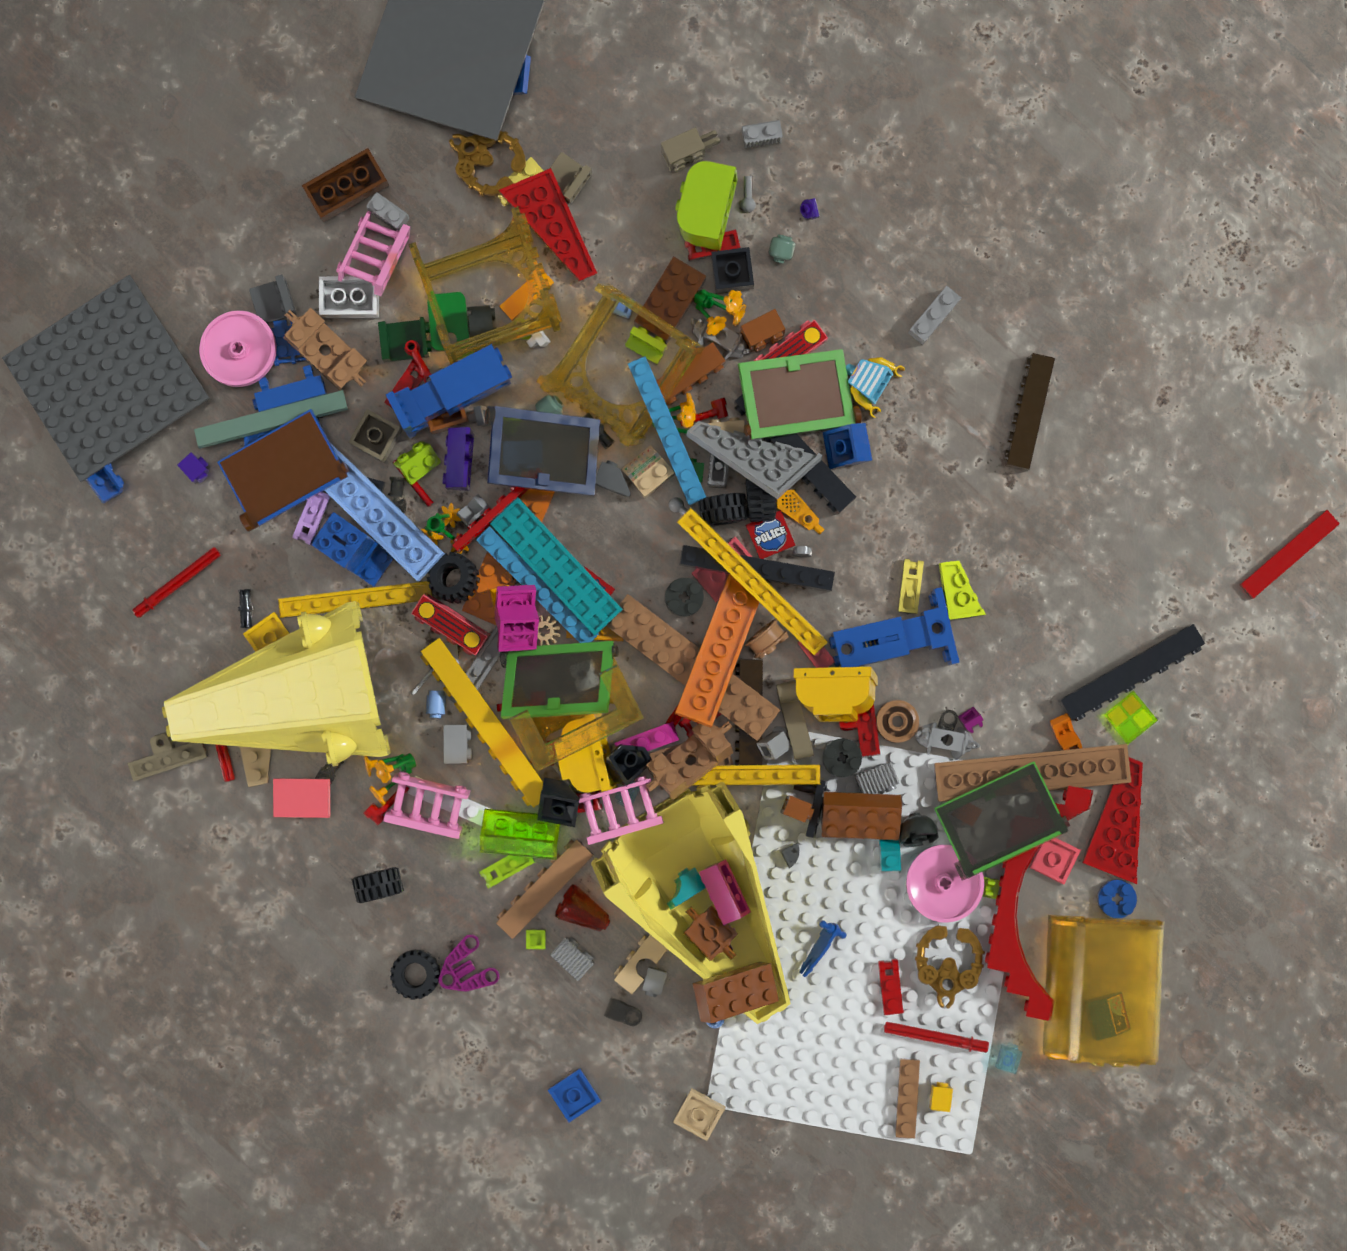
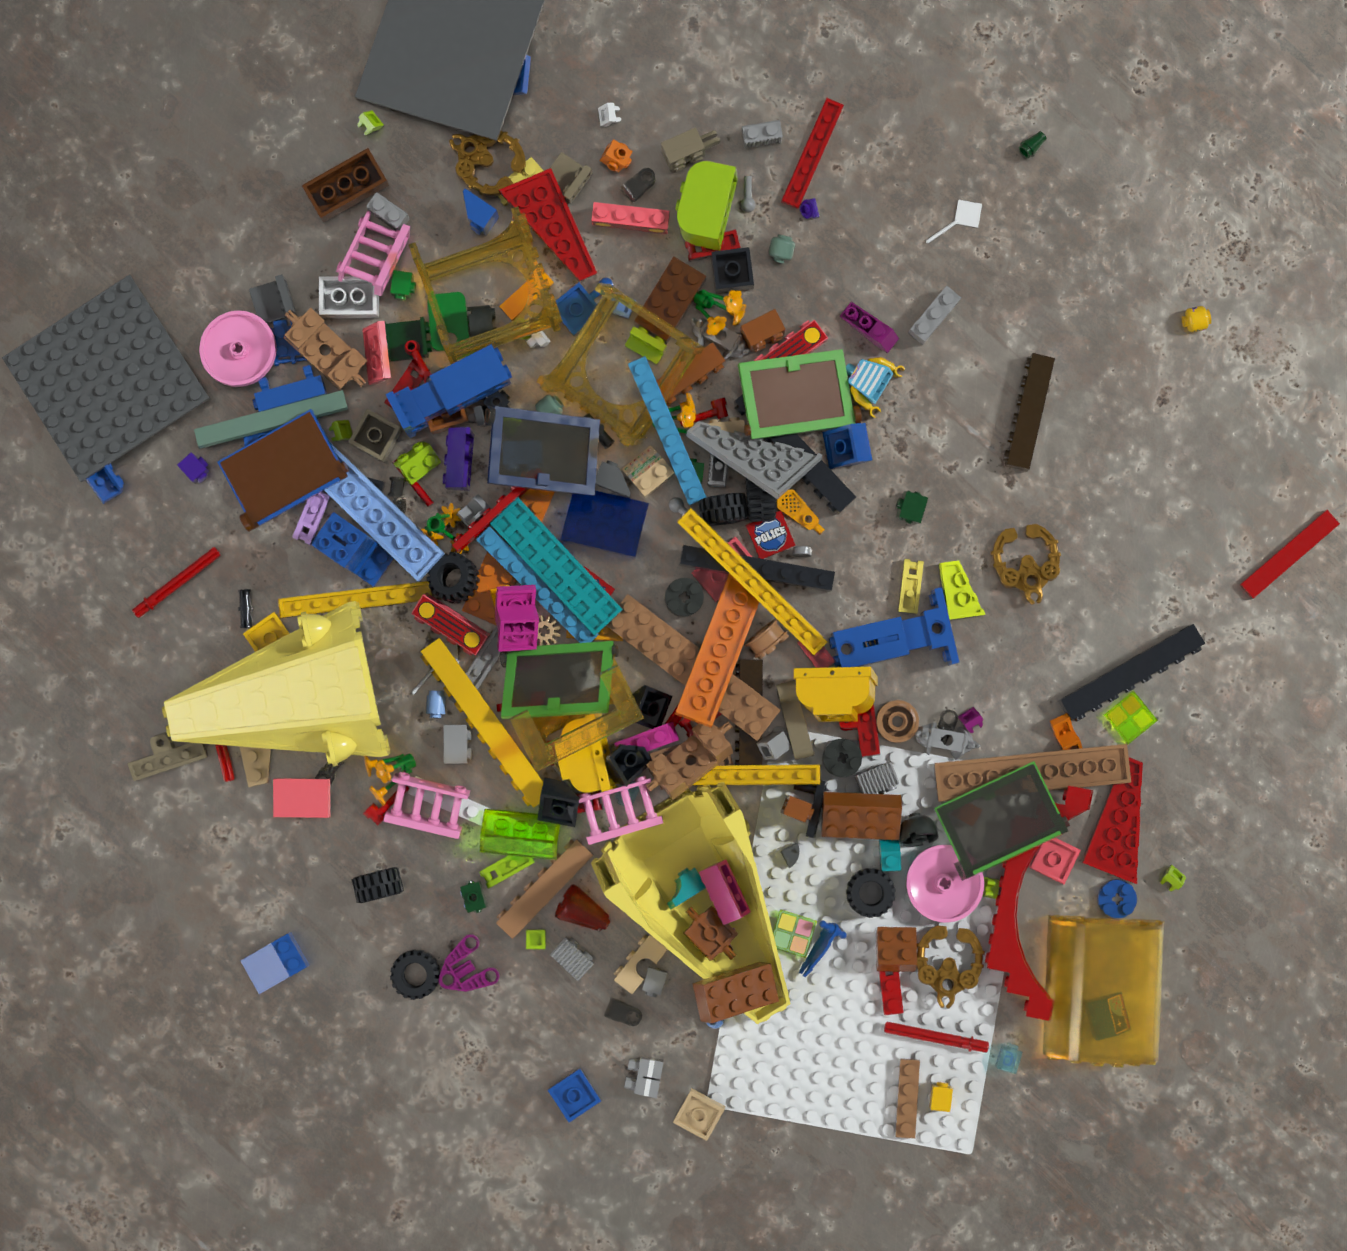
(275, 963): none -> slope
(341, 430): none -> lime tile
(370, 121): none -> lime tile
(376, 353): none -> coral tile
(402, 285): none -> green brick
(473, 888): none -> dark green head
(479, 213): none -> blue slope
(502, 396): none -> black brick
(577, 306): none -> blue plate
(605, 523): none -> clear blue slope
(607, 114): none -> white tile
(616, 156): none -> orange brick
(630, 217): none -> coral brick
(636, 187): none -> clear smoke piece
(648, 1068): none -> light grey hips
(652, 705): none -> black slope
(793, 933): none -> tile
(812, 153): none -> red tile
(870, 327): none -> magenta slope
(885, 901): none -> black tyre
(896, 949): none -> dark orange brick
(911, 507): none -> dark green head
(966, 214): none -> white piece
(1028, 567): none -> pearl gold piece
(1030, 146): none -> dark green cone
(1174, 877): none -> lime tile
(1196, 319): none -> yellow head

